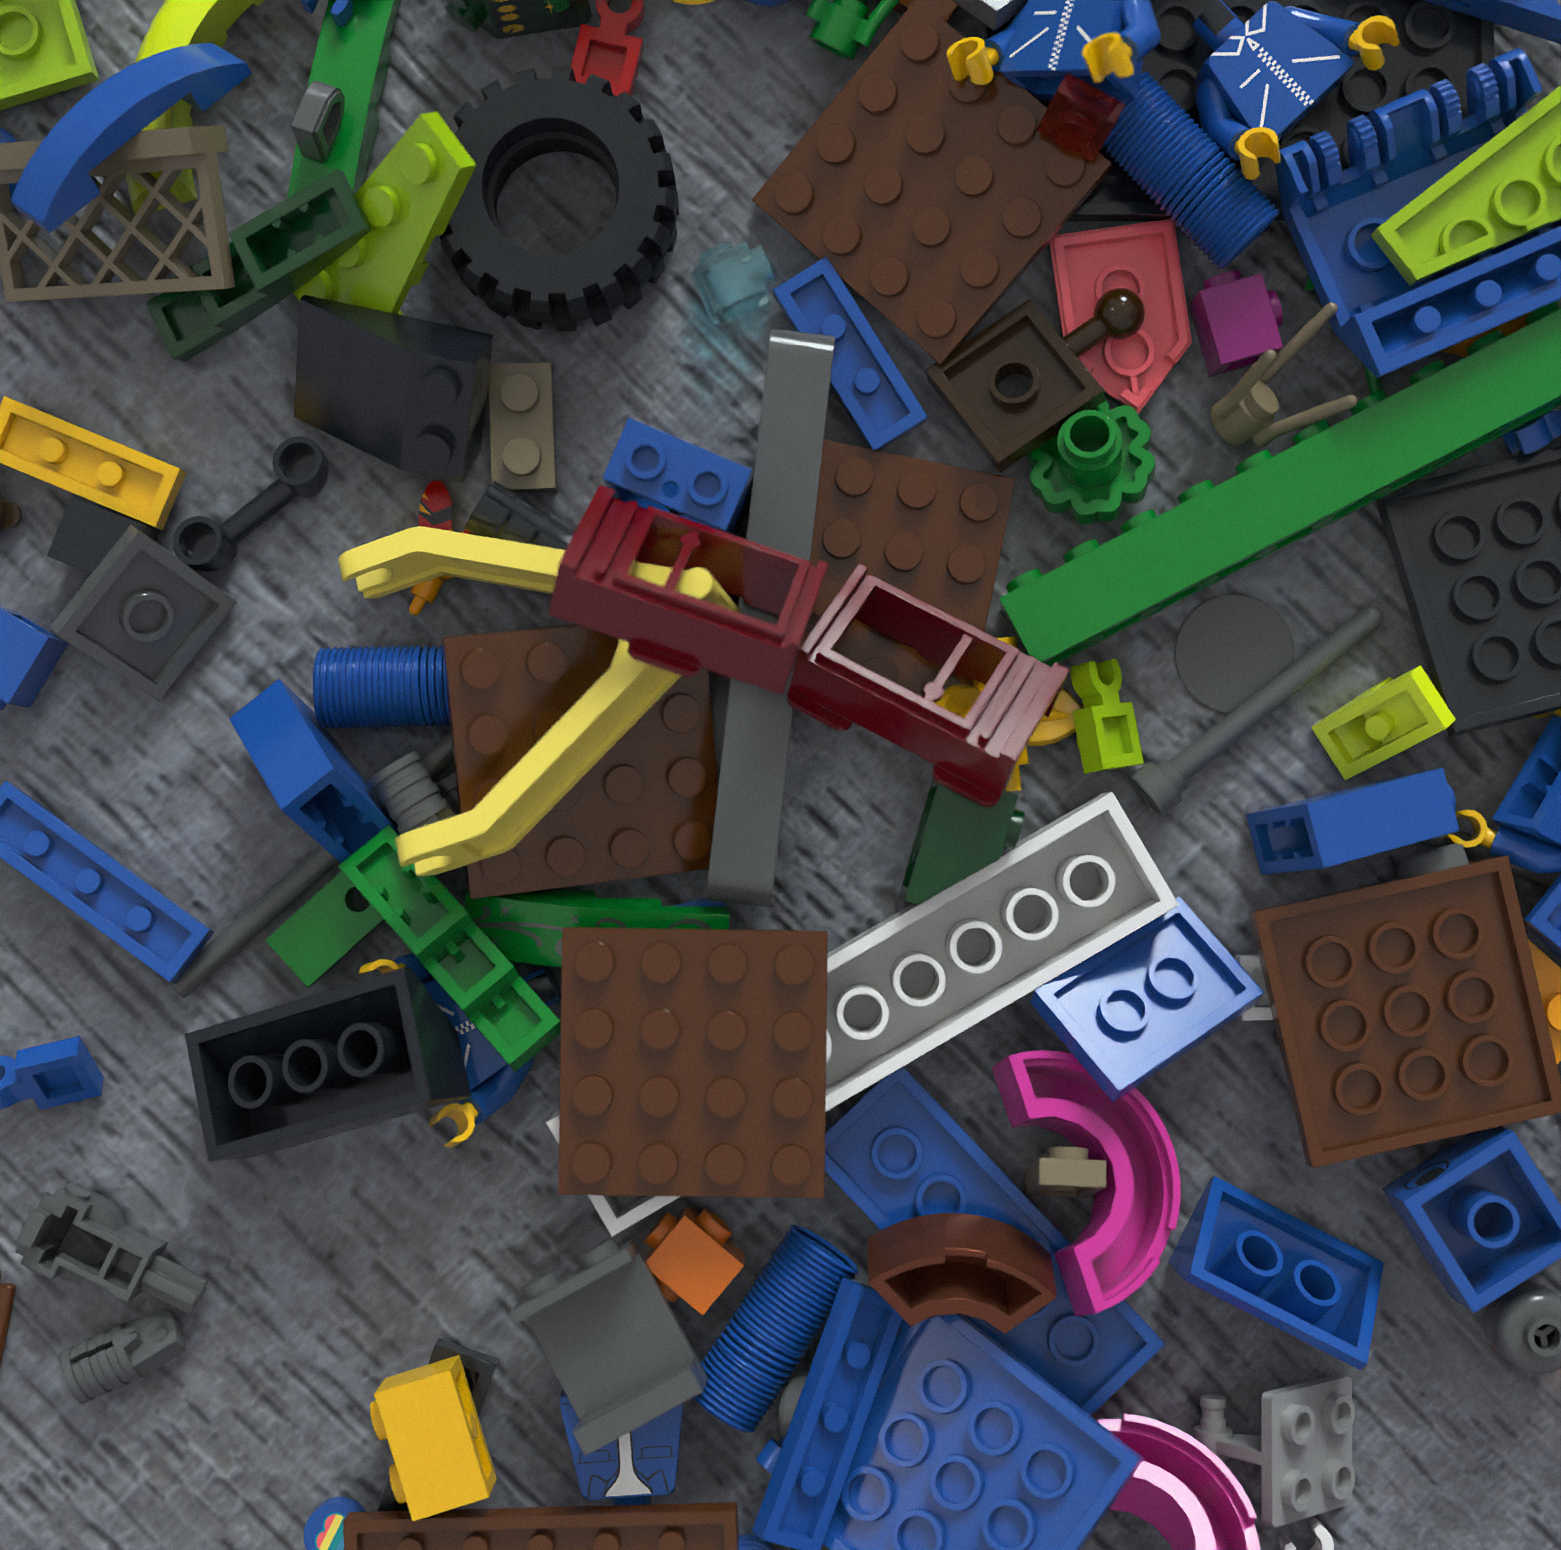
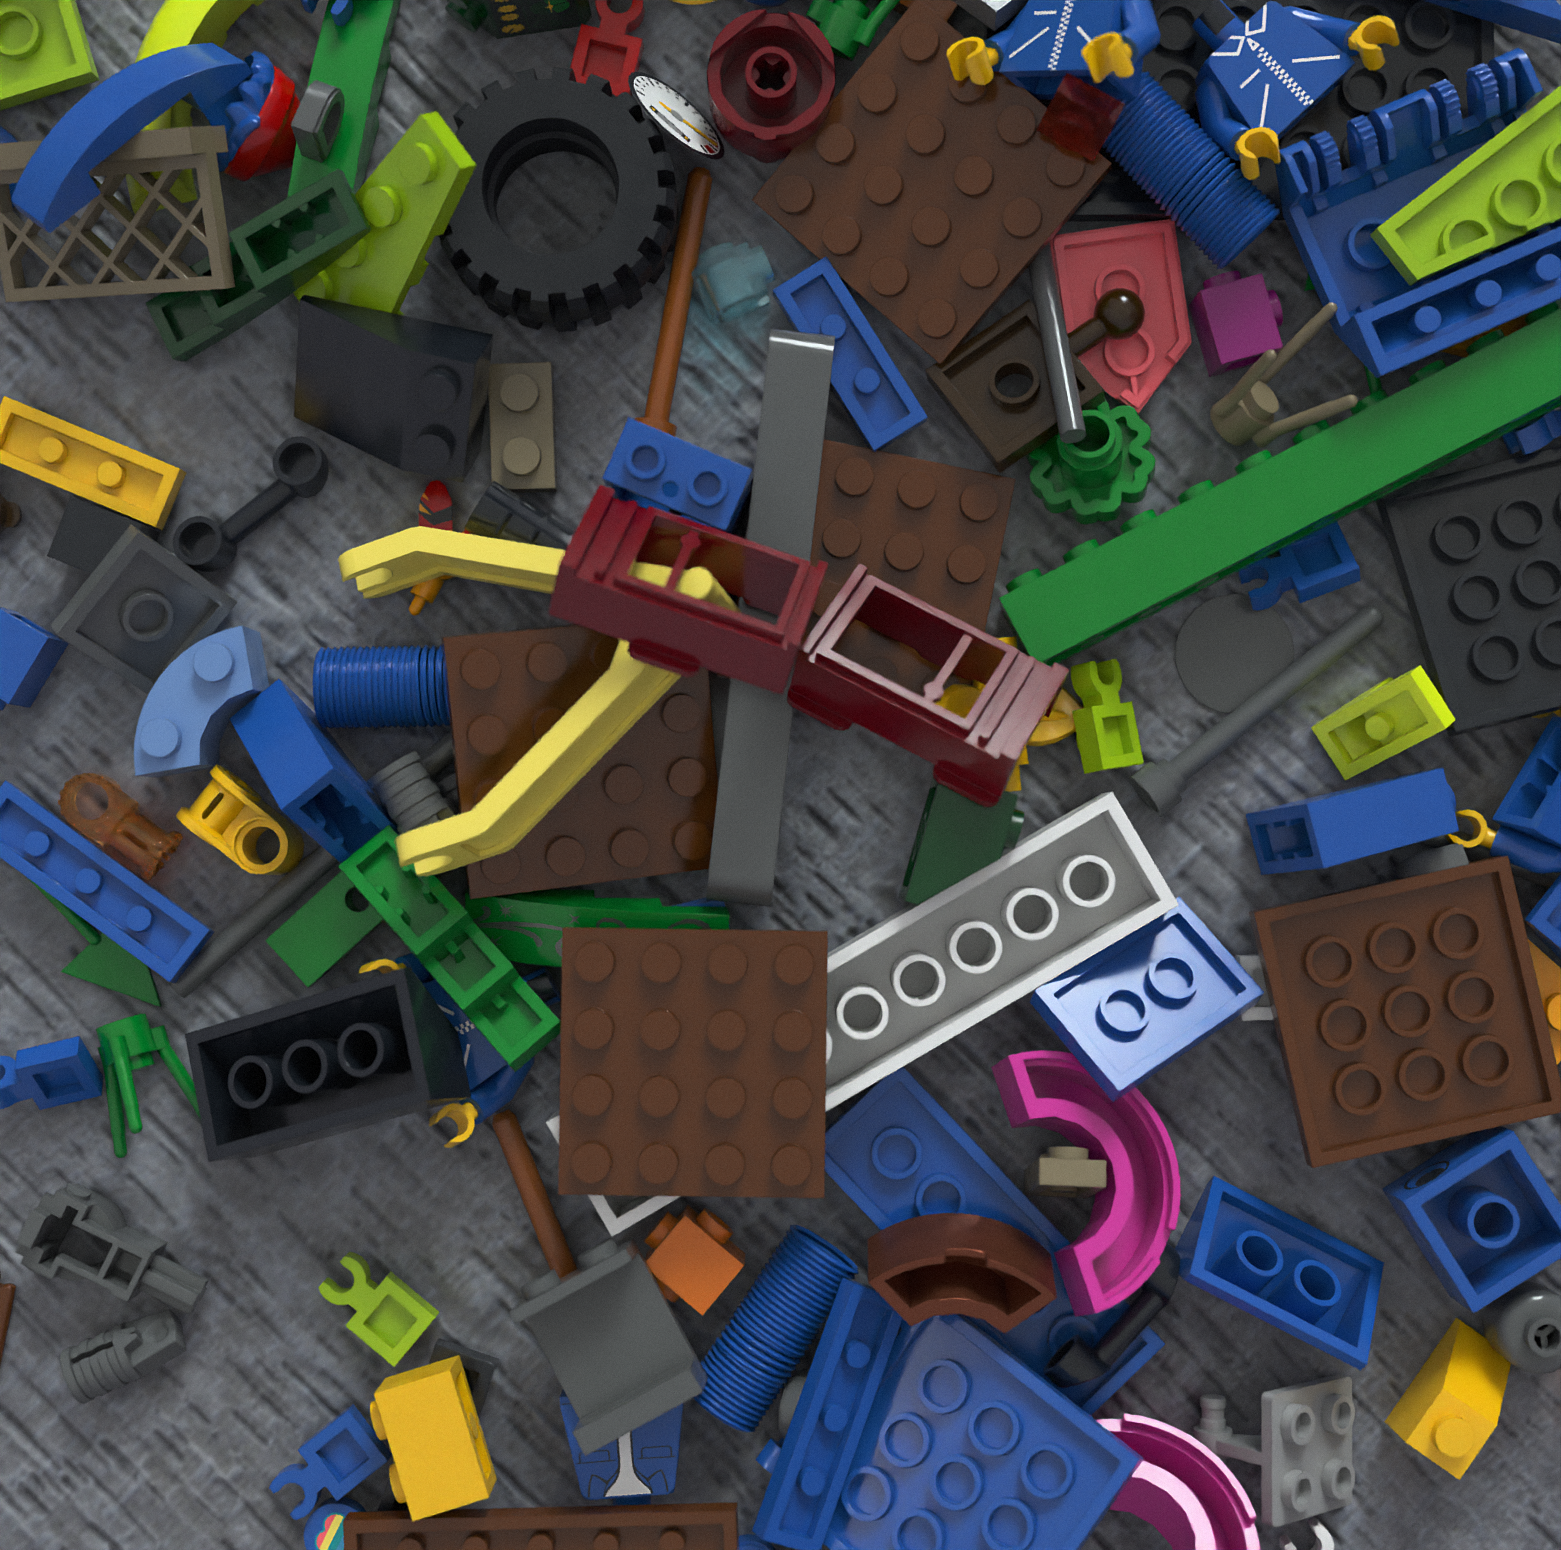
(106, 961): none -> green piece
(120, 825): none -> clear orange connector
(126, 1049): none -> green plant
(194, 701): none -> medium blue brick
(233, 818): none -> yellow piece
(257, 121): none -> hair
(336, 1459): none -> blue plate
(387, 1314): none -> lime plate
(533, 1193): none -> dark orange bar
(676, 115): none -> white sticker
(677, 302): none -> dark orange bar
(771, 50): none -> dark red brick
(1056, 348): none -> dark grey bar
(1079, 1362): none -> black bar
(1307, 566): none -> blue plate
(1453, 1400): none -> yellow slope

